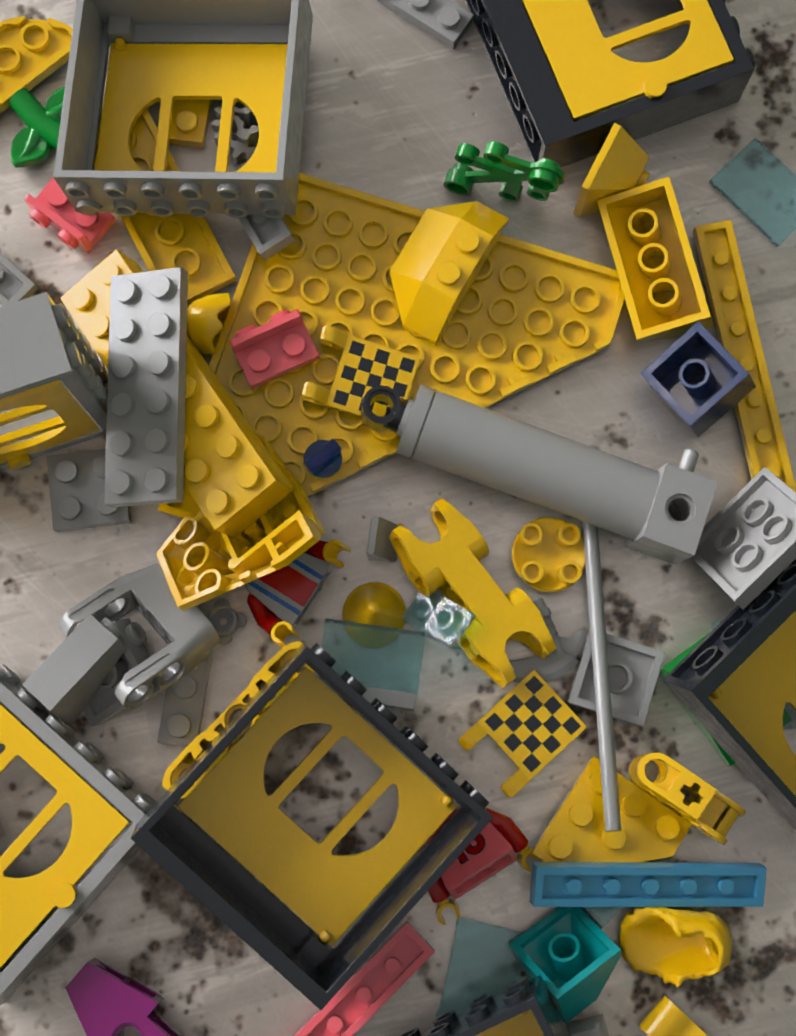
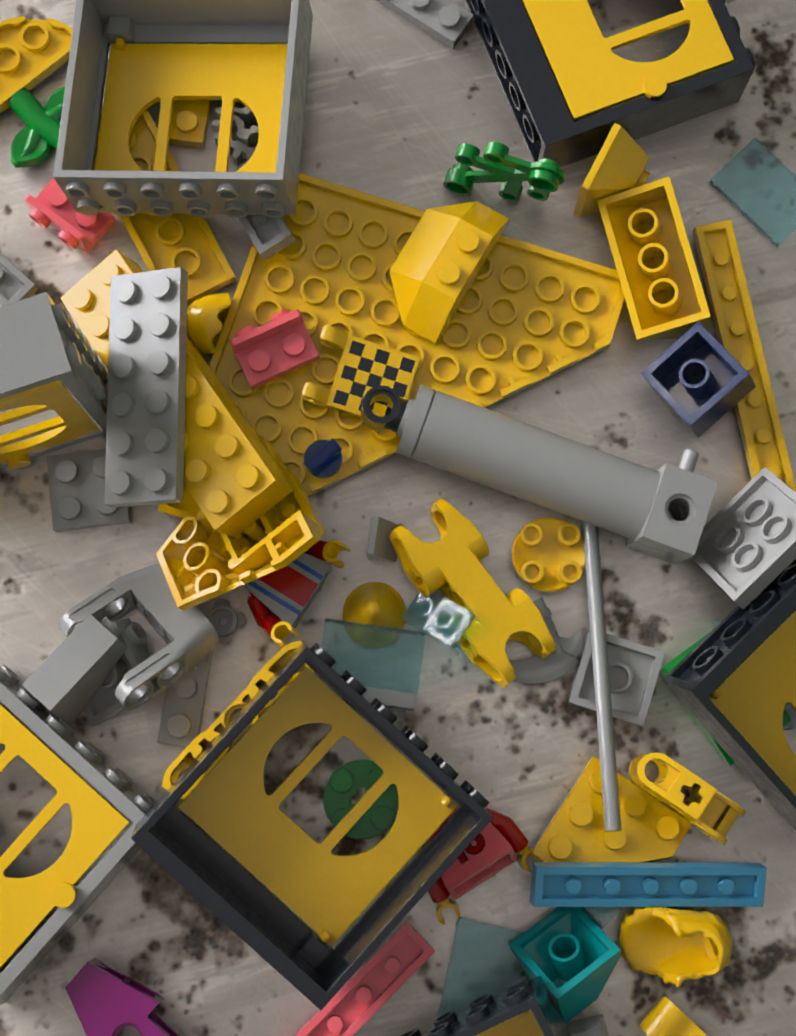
(345, 784): none -> green plate
(529, 727): yellow flag -> none

